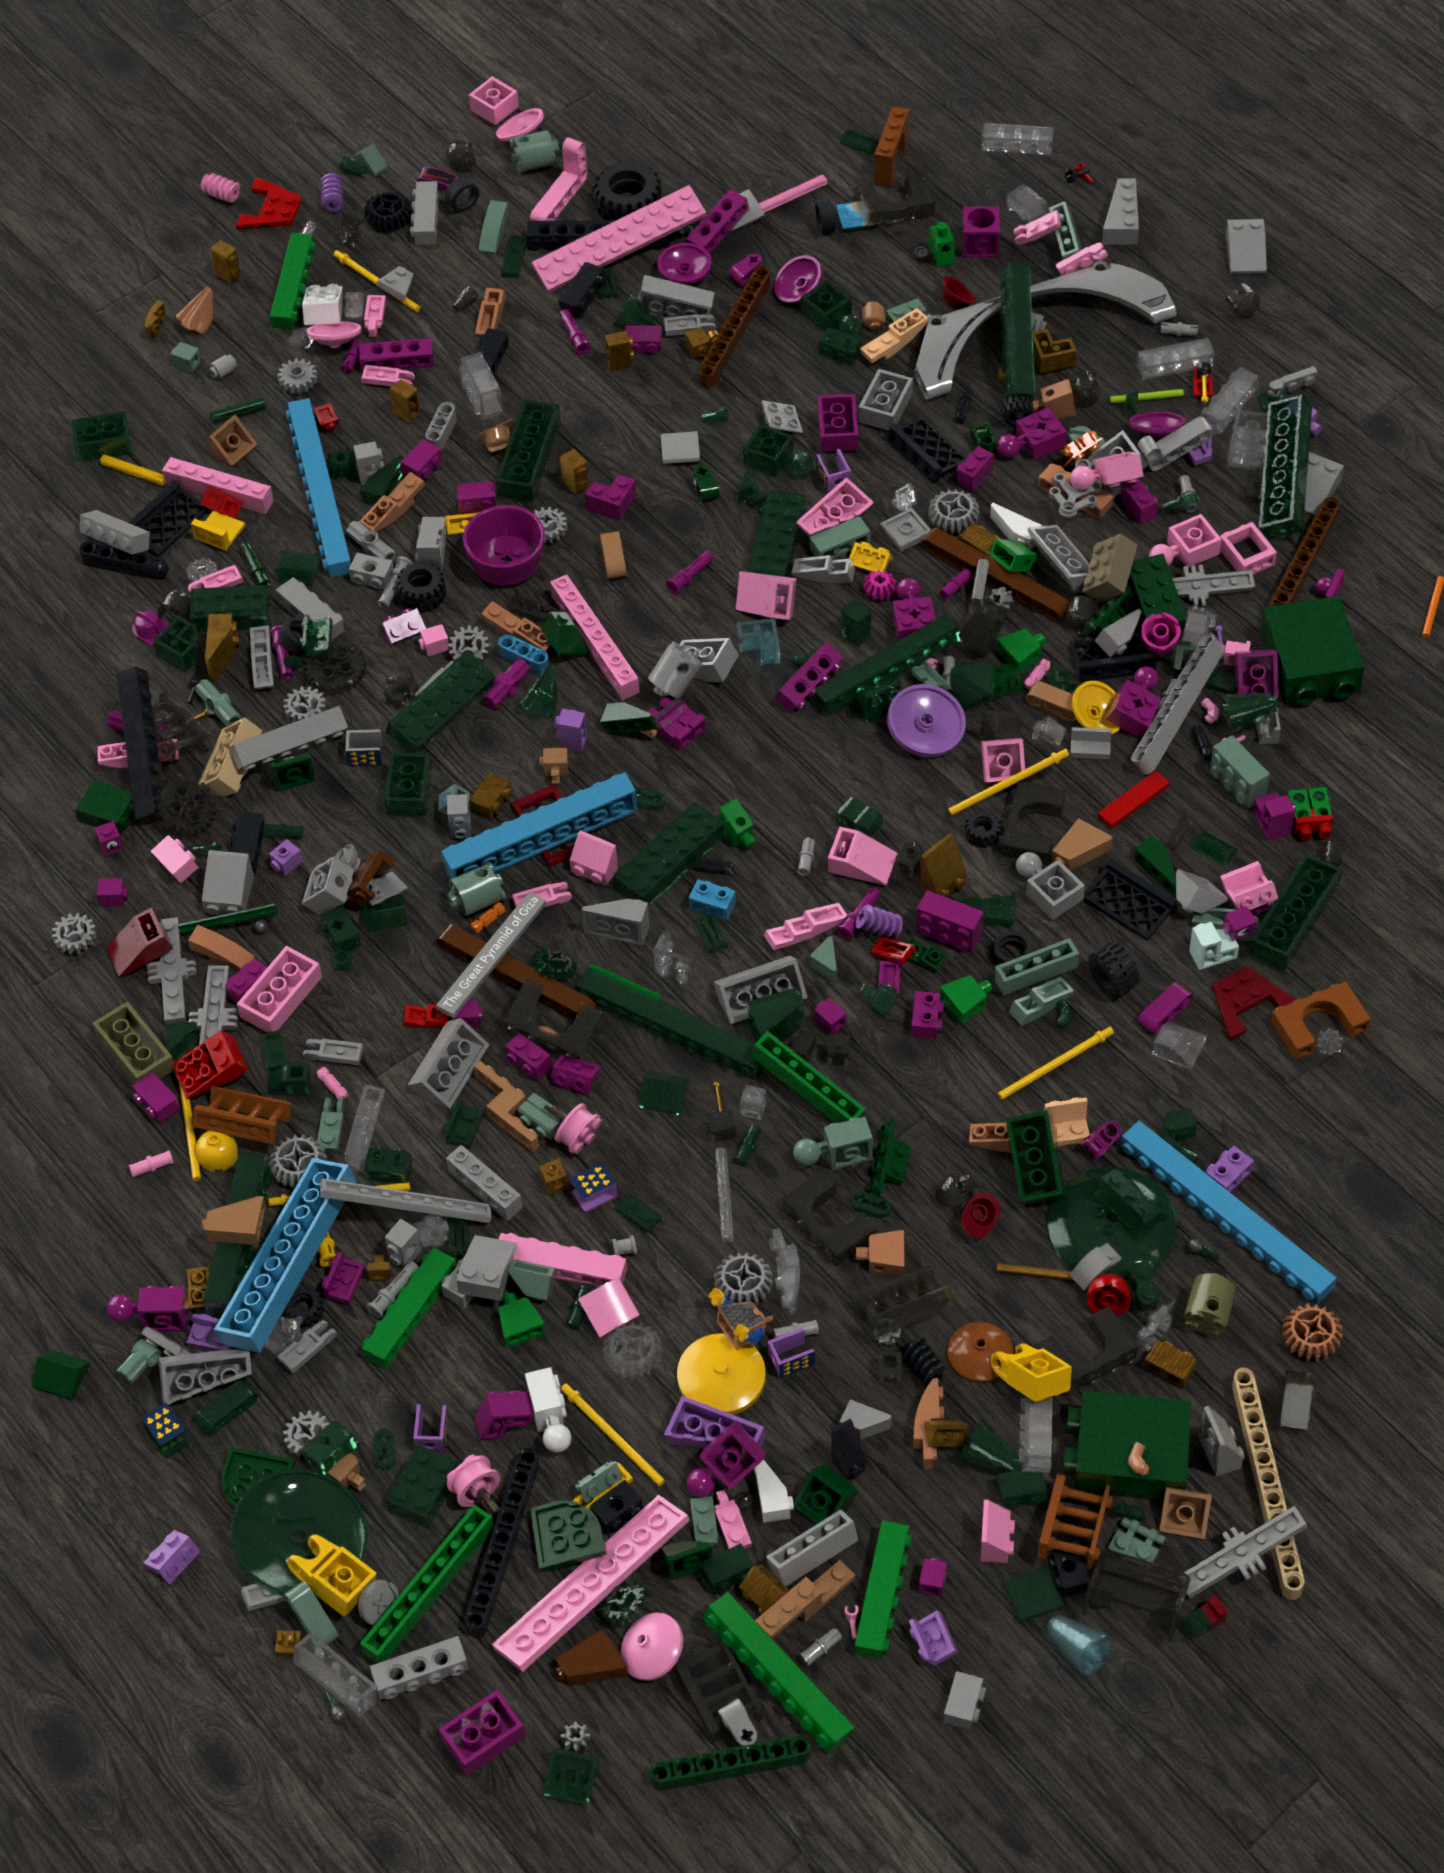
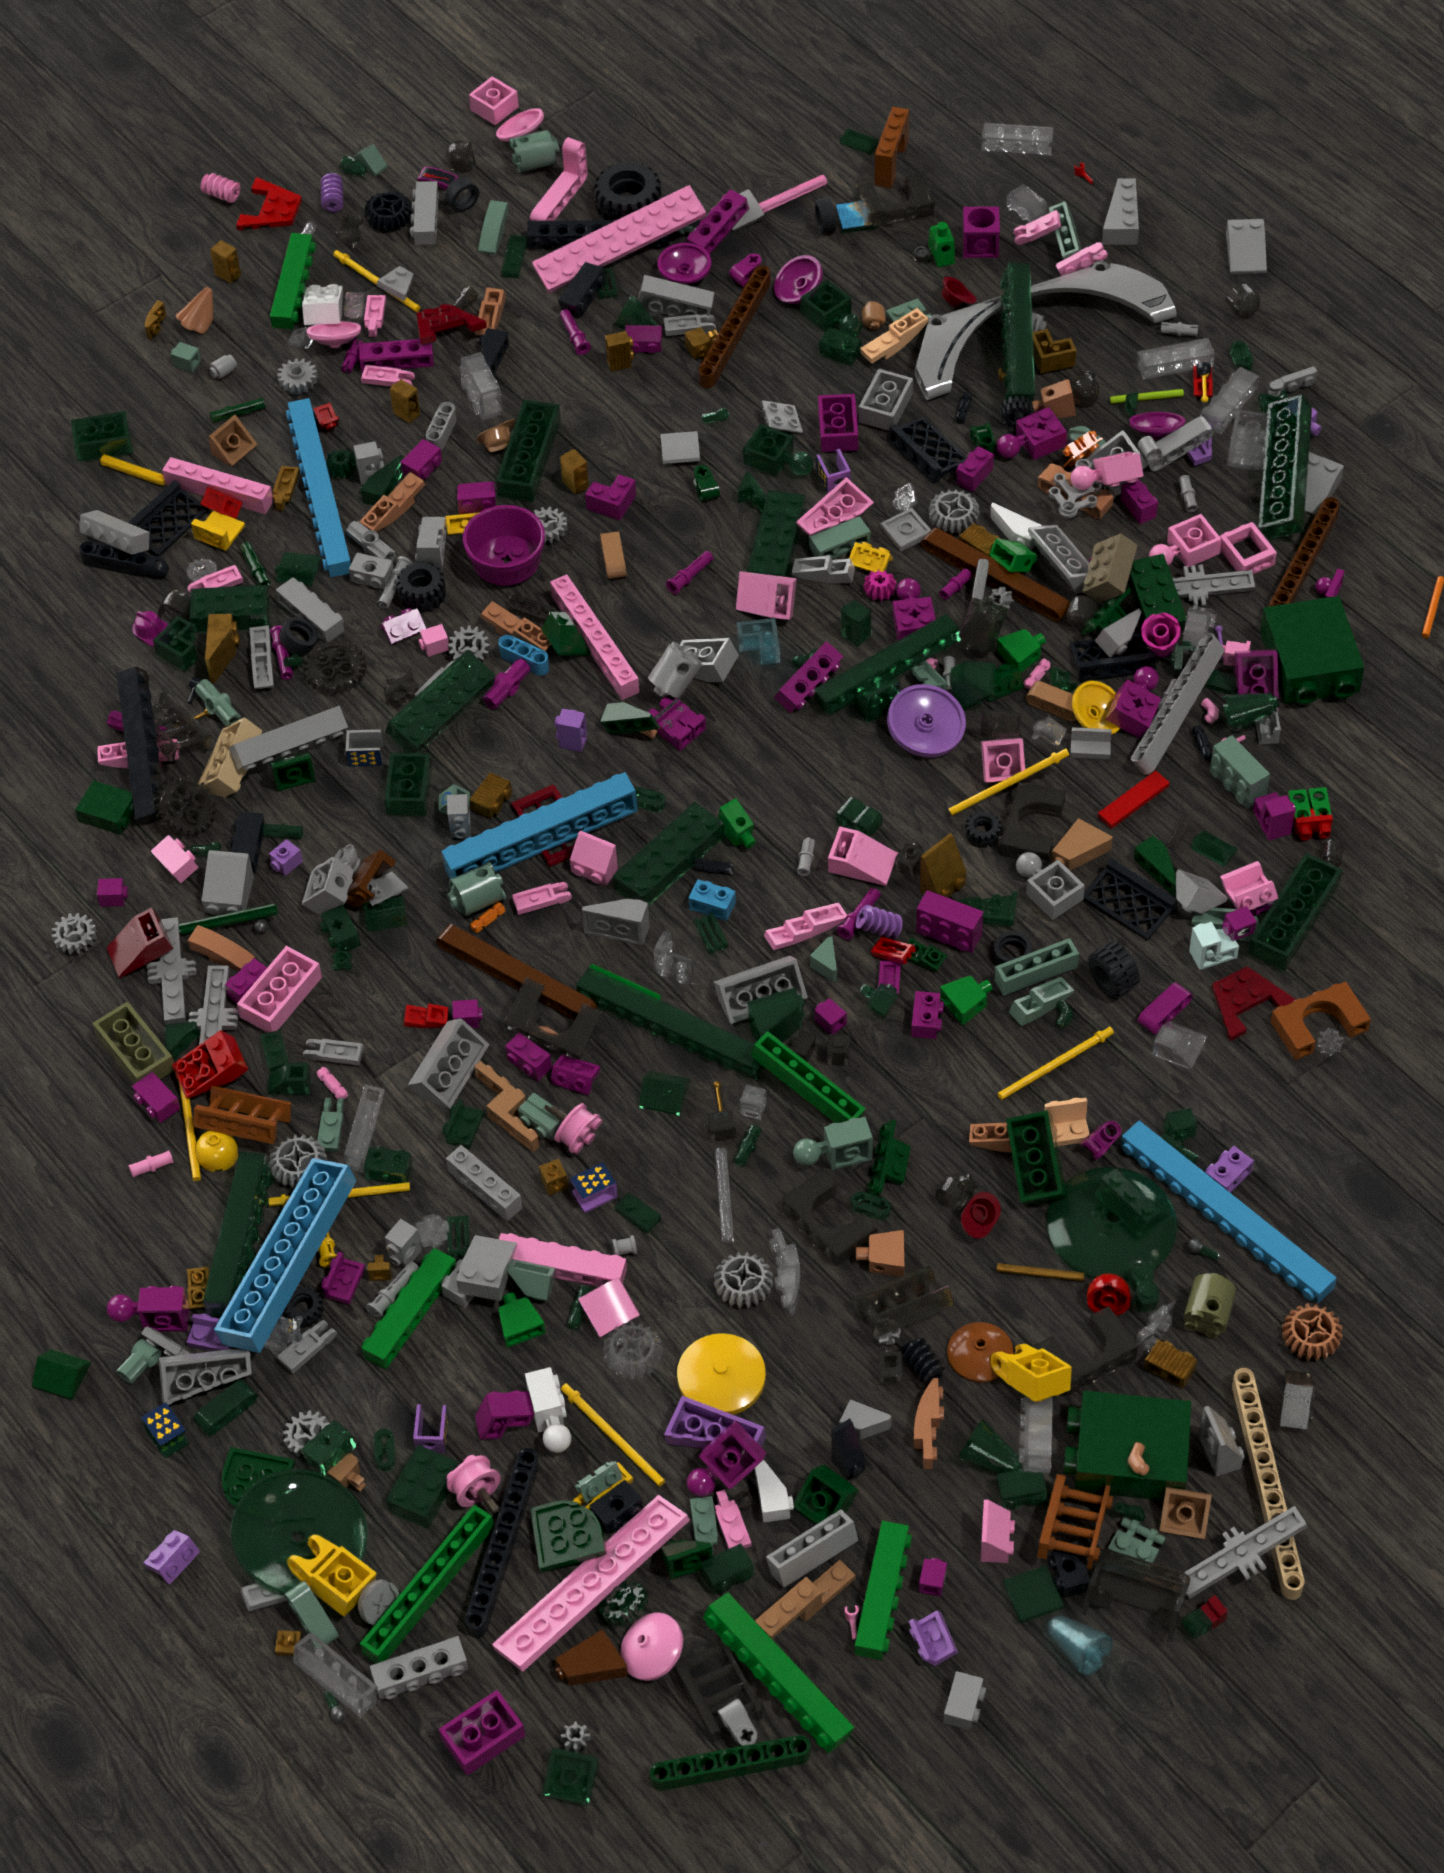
(109, 838): magenta brick -> none
(236, 1222): medium nougat slope -> none
(285, 486): none -> pearl gold hinge
(304, 704): light grey gear -> none
(316, 635): clear green bracket -> none
(405, 1200): light grey tile -> none
(443, 318): none -> dark red wing
(491, 955): light grey tile -> none
(542, 695): clear green hat -> none
(554, 763): medium nougat brick -> none
(554, 964): clear green gear -> none
(740, 1321): torso -> none
(762, 1588): pearl gold brick -> none
(794, 1363): medium lavender piece -> none
(809, 1328): light grey pin -> none
(820, 1647): light grey axle -> none
(945, 1433): pearl gold slope -> none
(1071, 174): black hand -> none
(1095, 1264): light grey brick -> none
(1181, 502): clear green axle -> none
(1244, 355): none -> clear green beam

